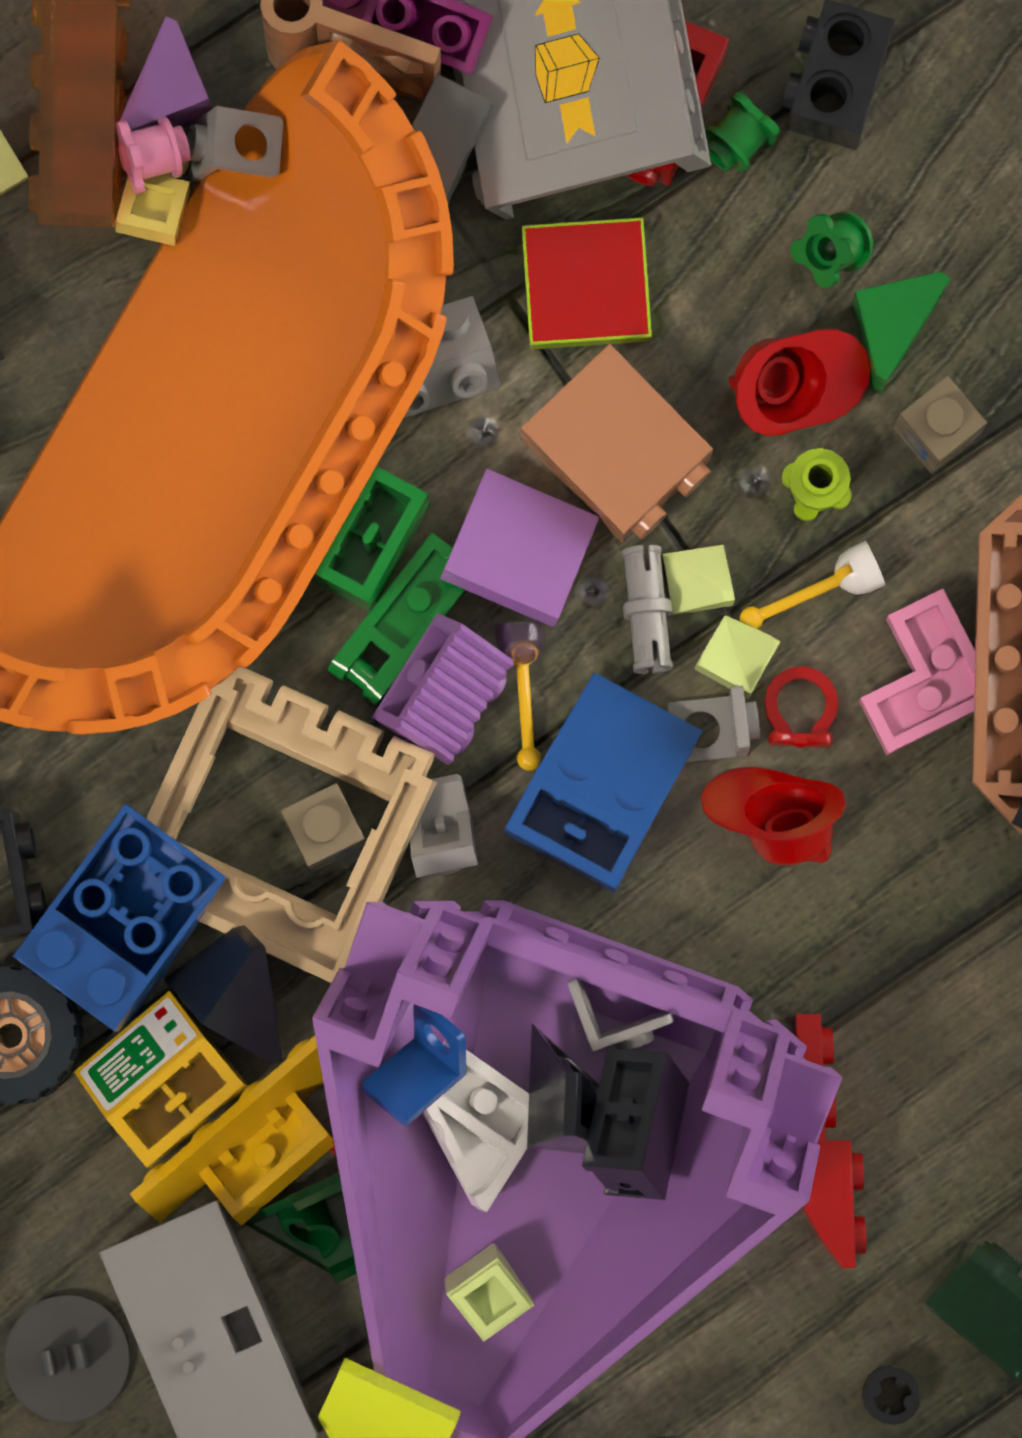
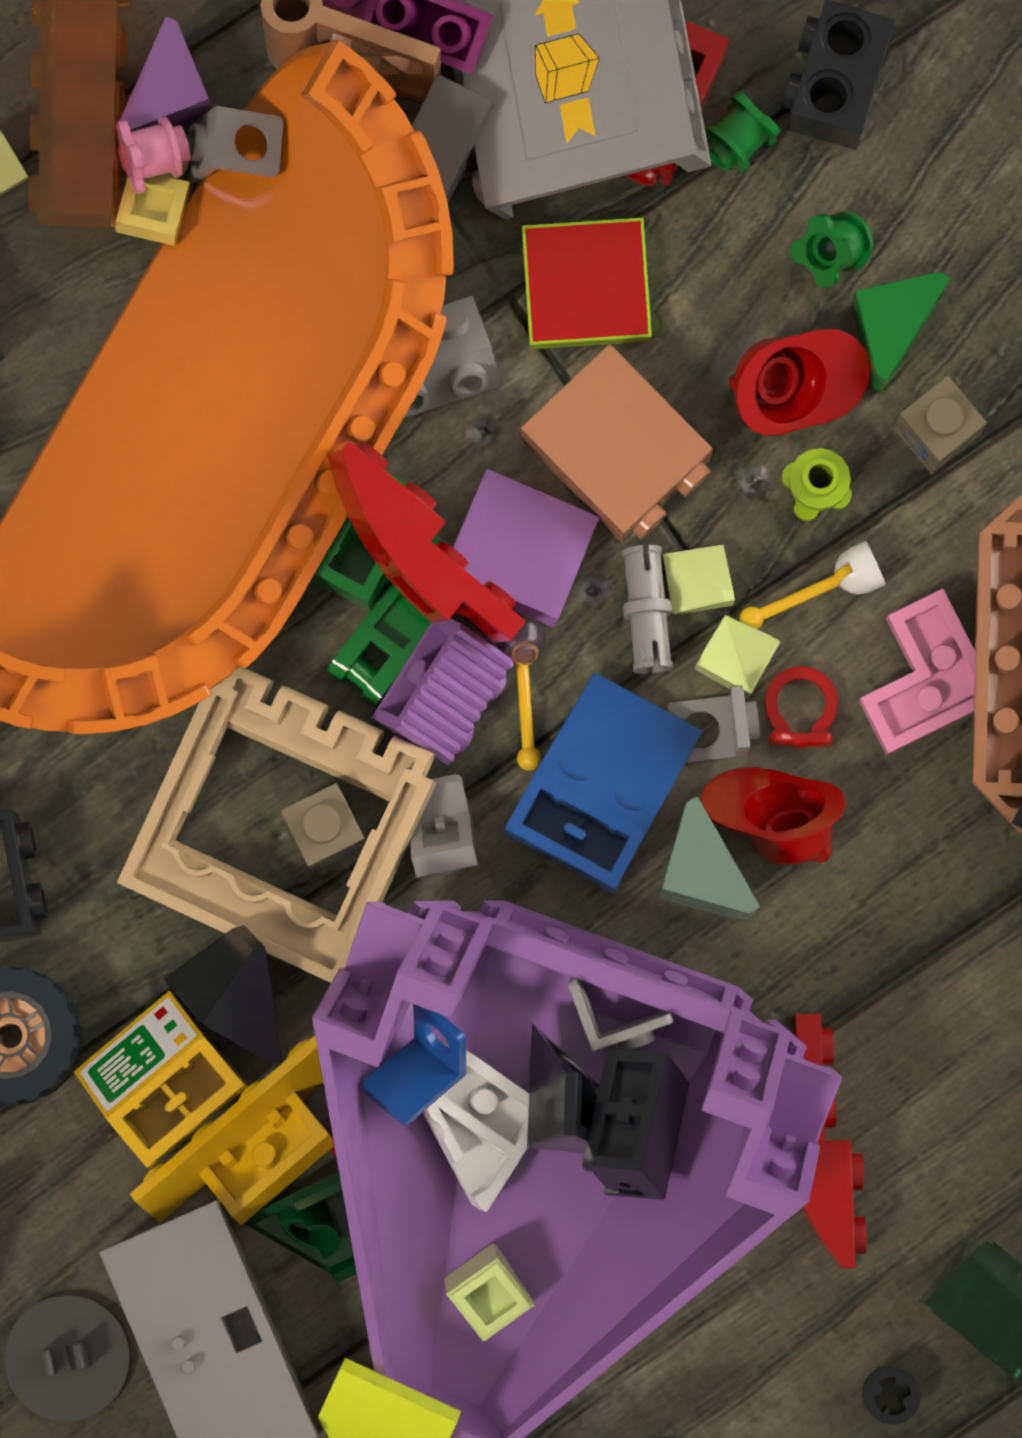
(121, 919): blue slope -> none
(398, 532): none -> red slope
(703, 870): none -> sand green slope

